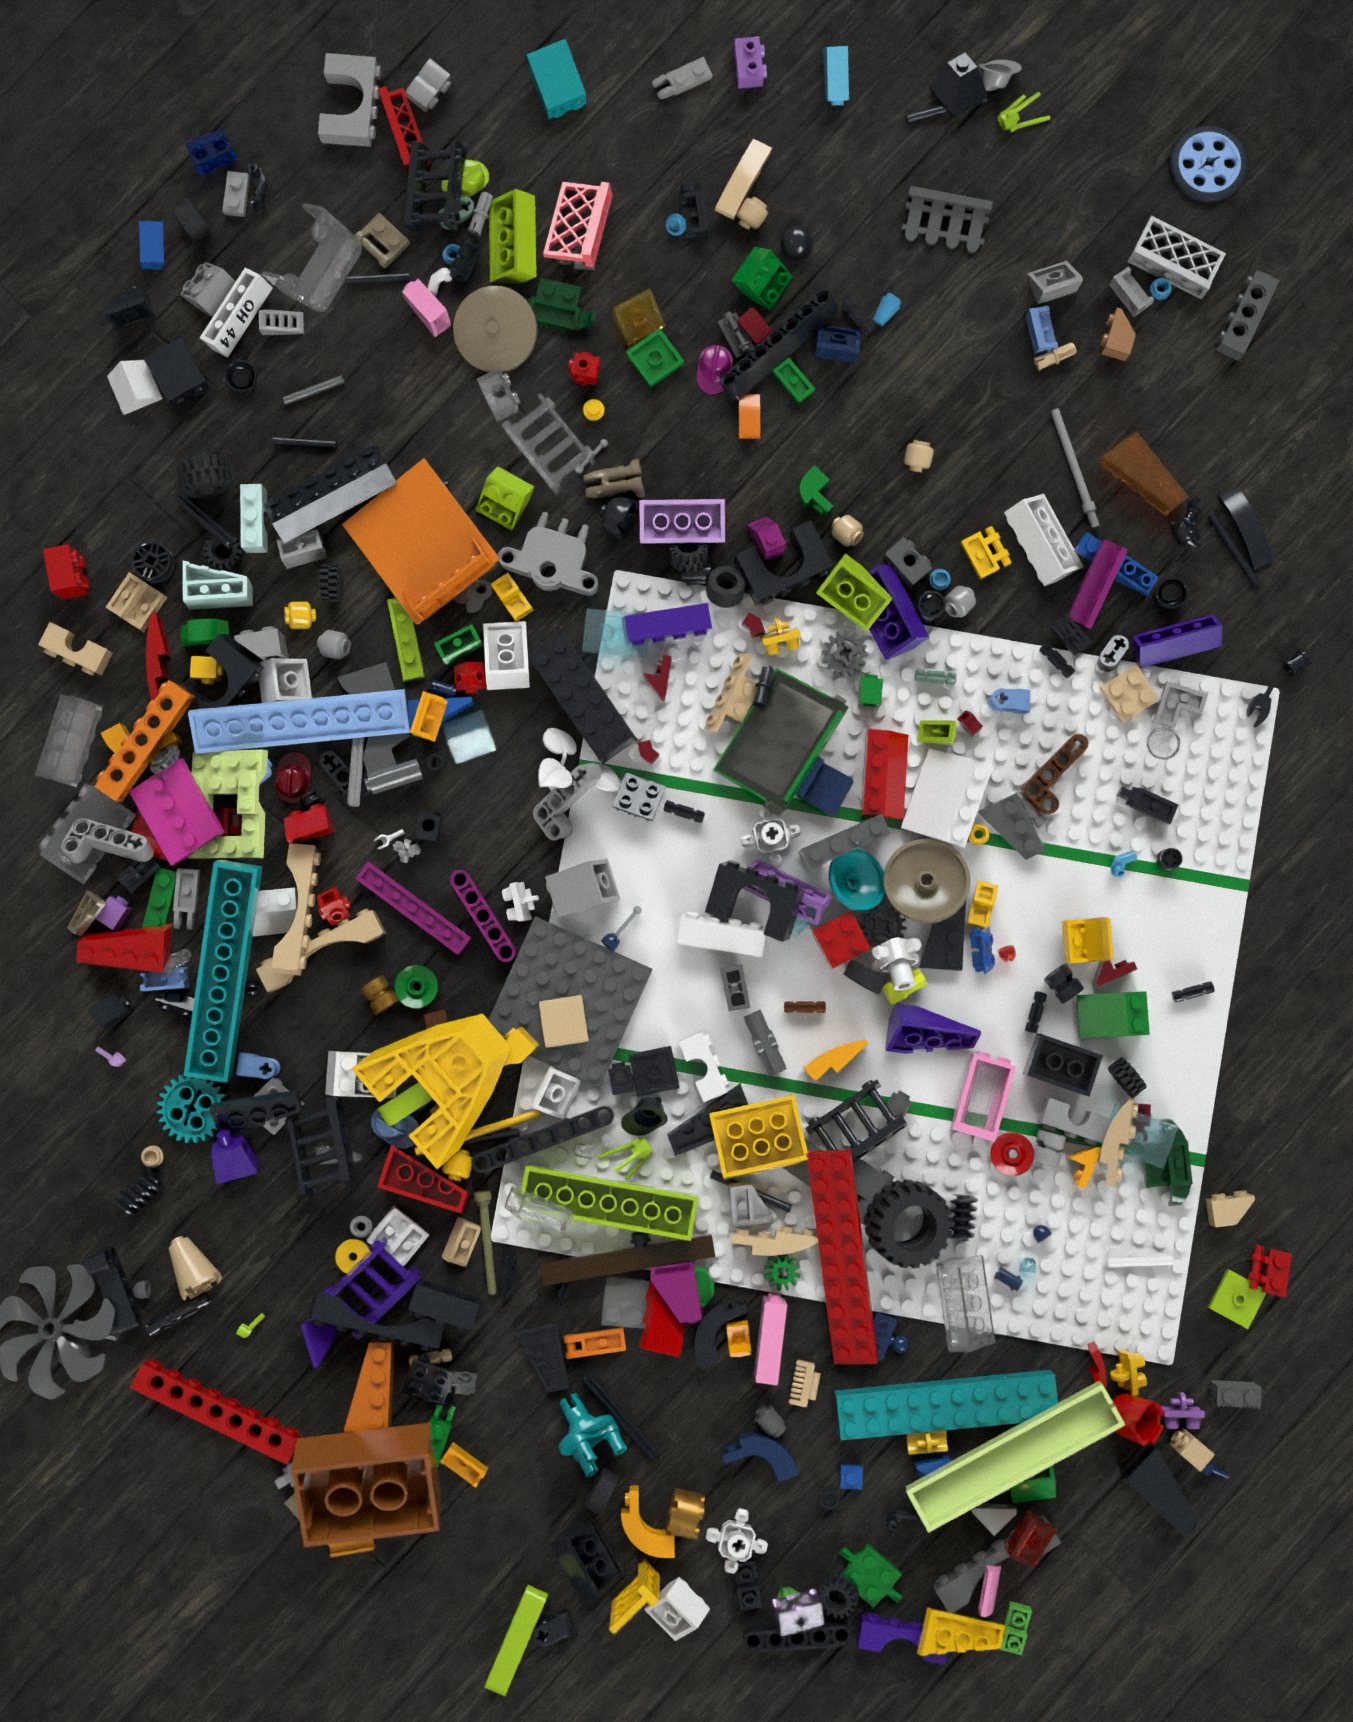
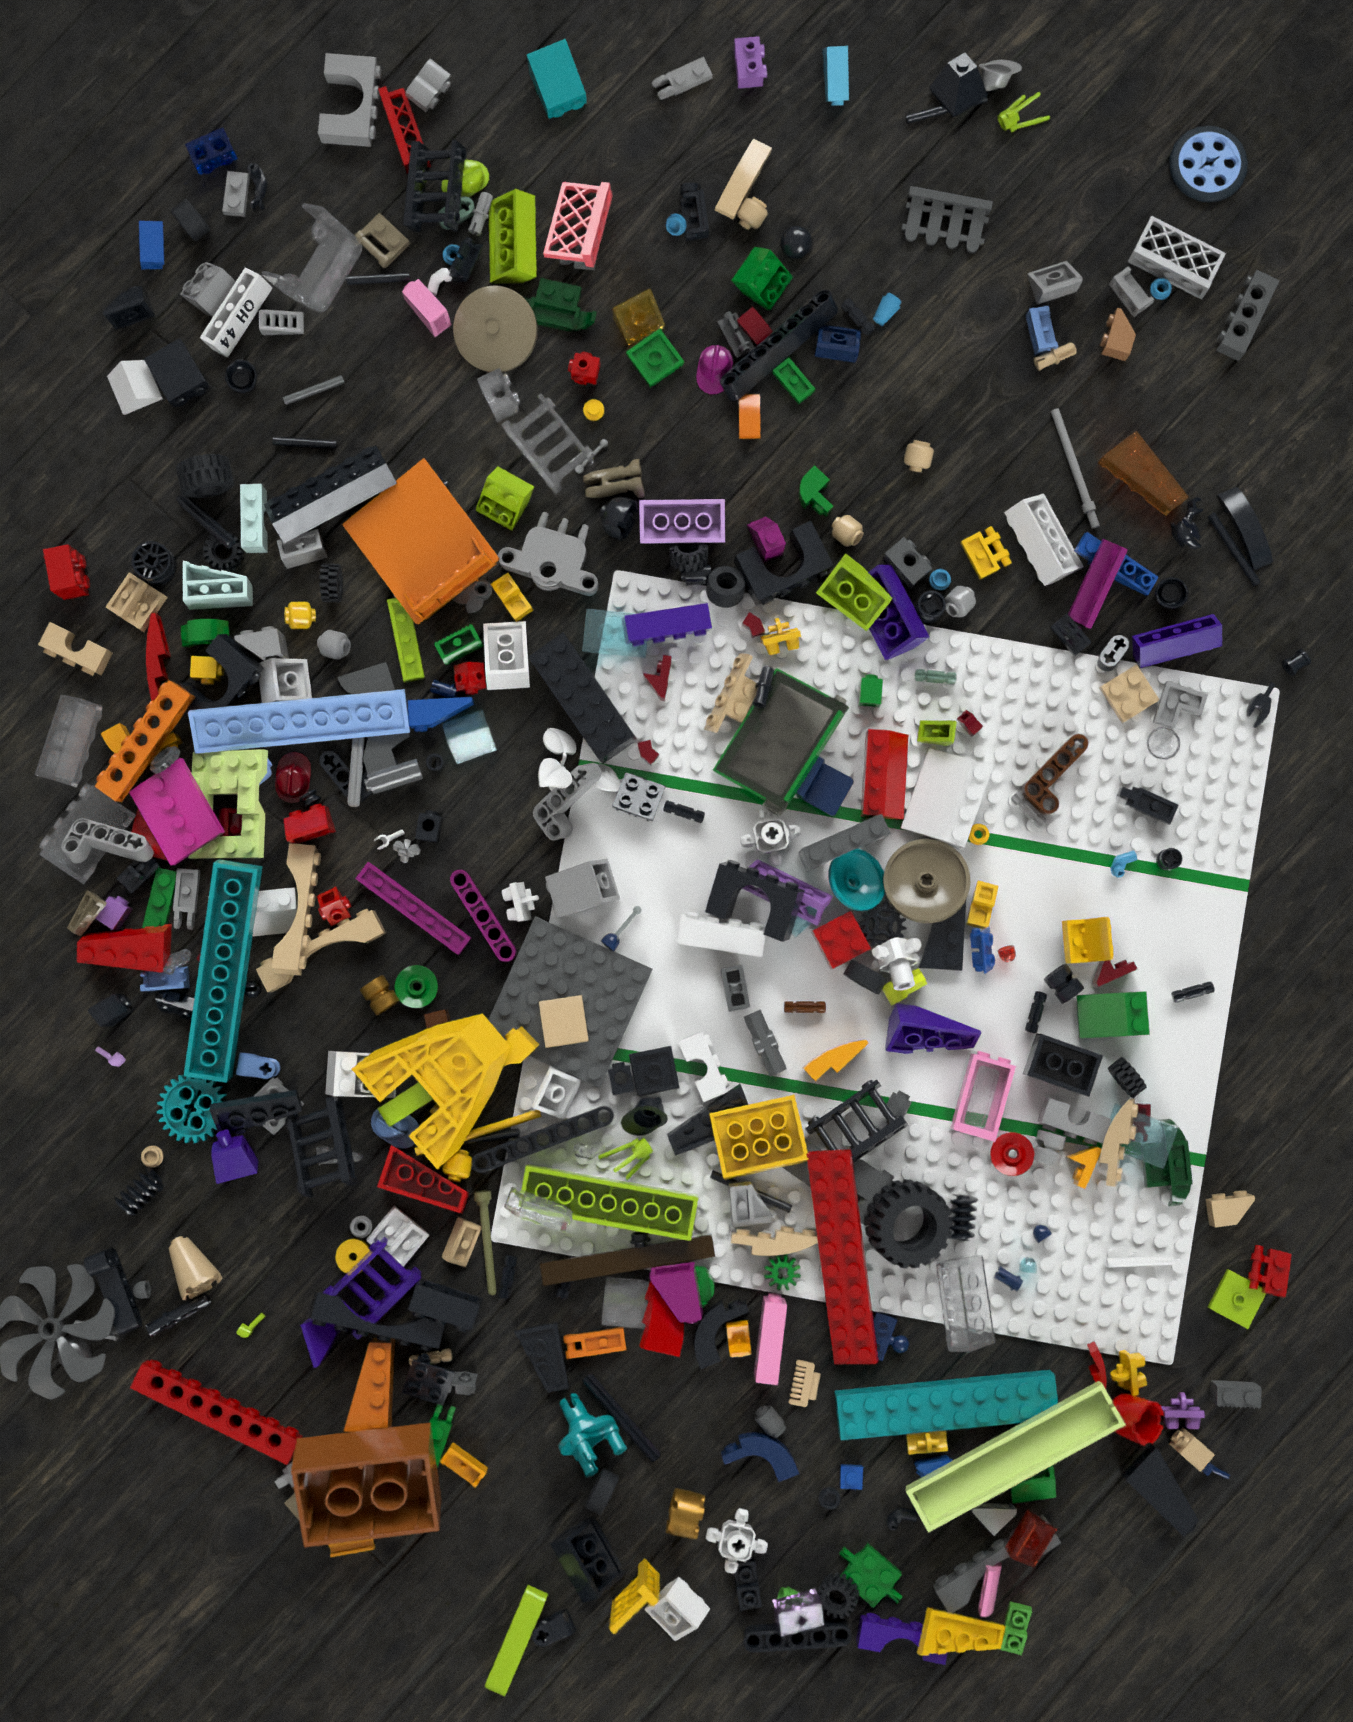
(428, 716): light orange hinge -> none
(645, 1538): light orange arch -> none
(847, 662): dark grey gear -> none
(1013, 700): medium blue piece -> none
(1014, 825): dark grey wing -> none
(1057, 660): black axle -> none

